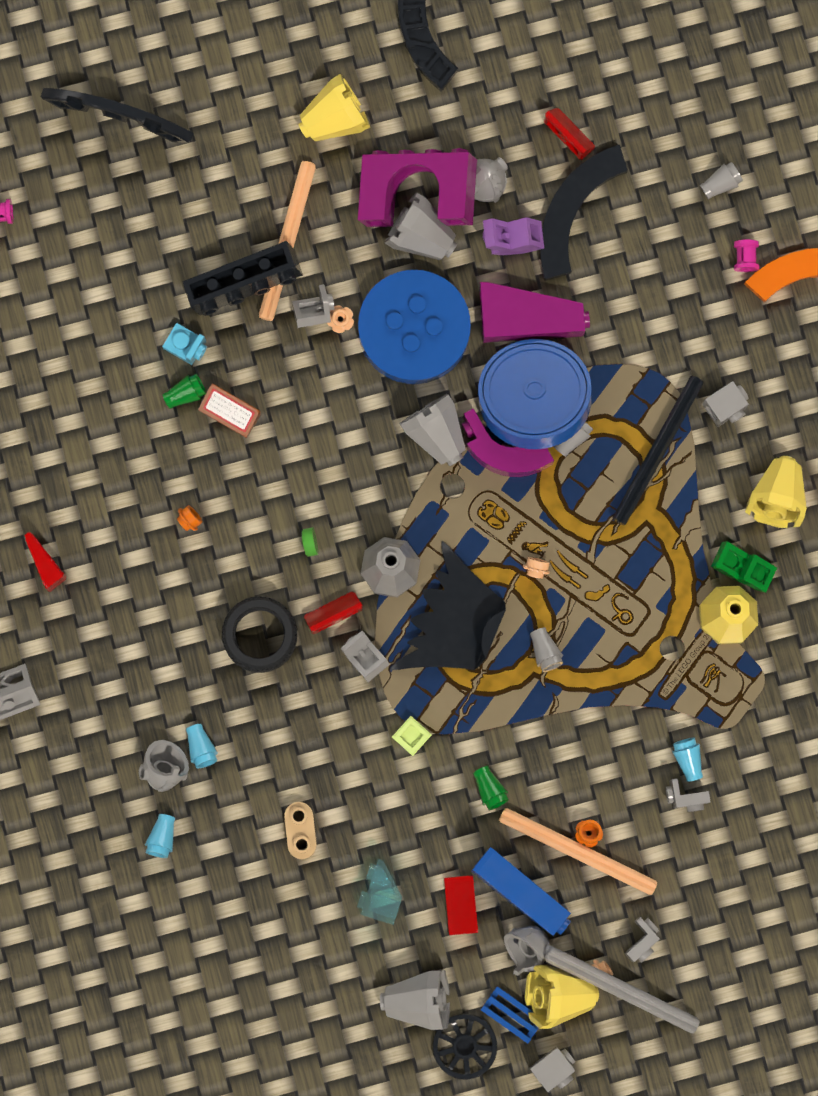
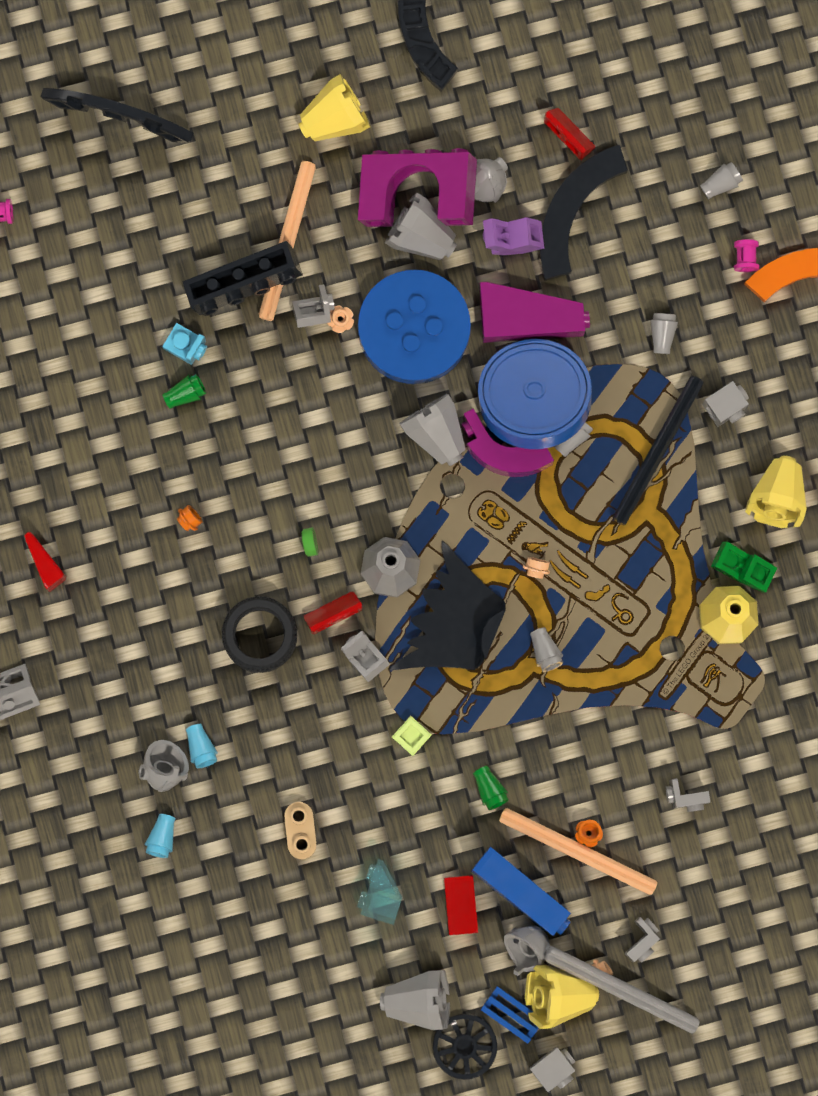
(229, 410): slope -> none
(663, 332): none -> light grey cone
(689, 758): medium azure cone -> none

